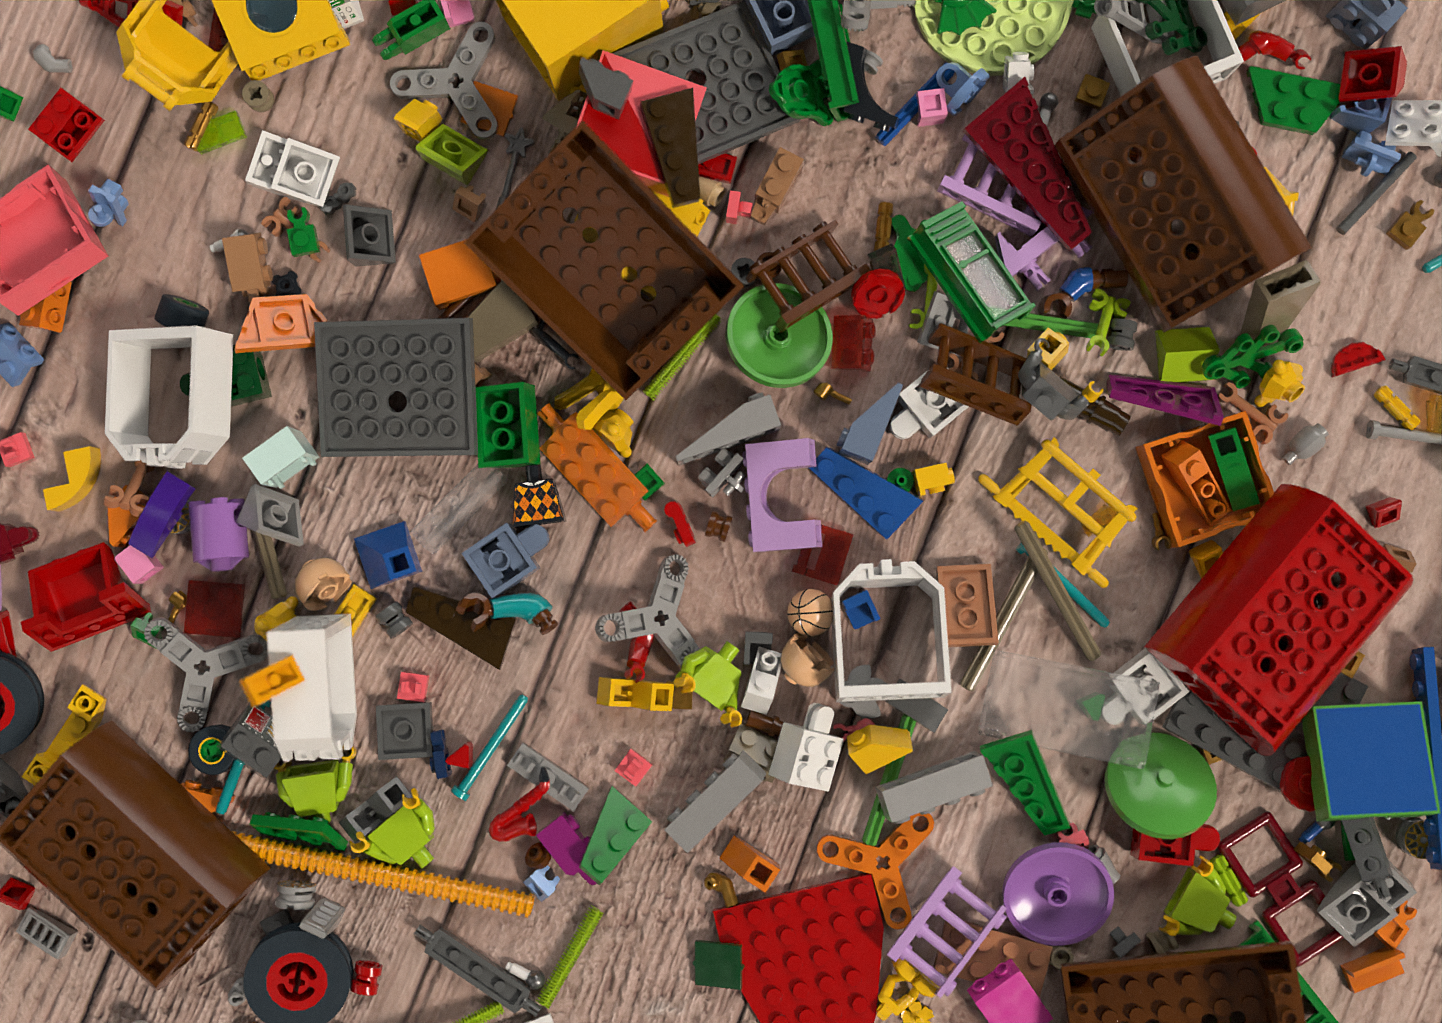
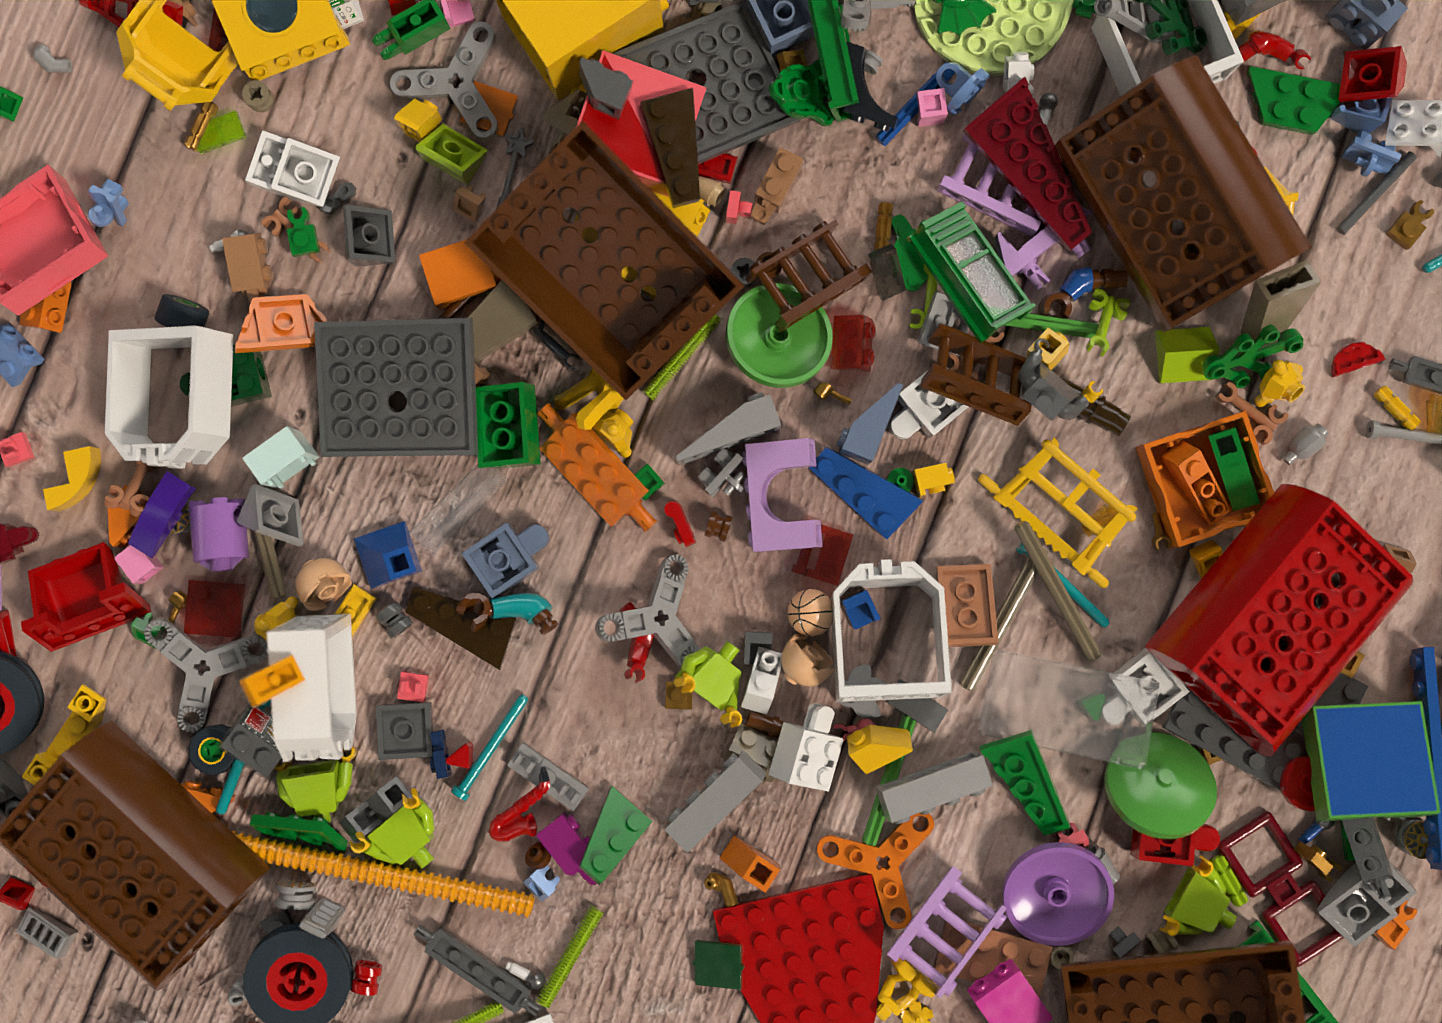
(66, 124): red slope -> none
(290, 278): black plate -> none
(536, 500): torso -> none
(633, 767): coral tile -> none
(641, 695): yellow brick -> none
(878, 293): red tile -> none
(1092, 91): pearl gold plate -> none
(1122, 334): dark grey wheel -> none
(1171, 397): magenta wing -> none
(1373, 968): orange panel -> none
(1384, 511): red slope -> none

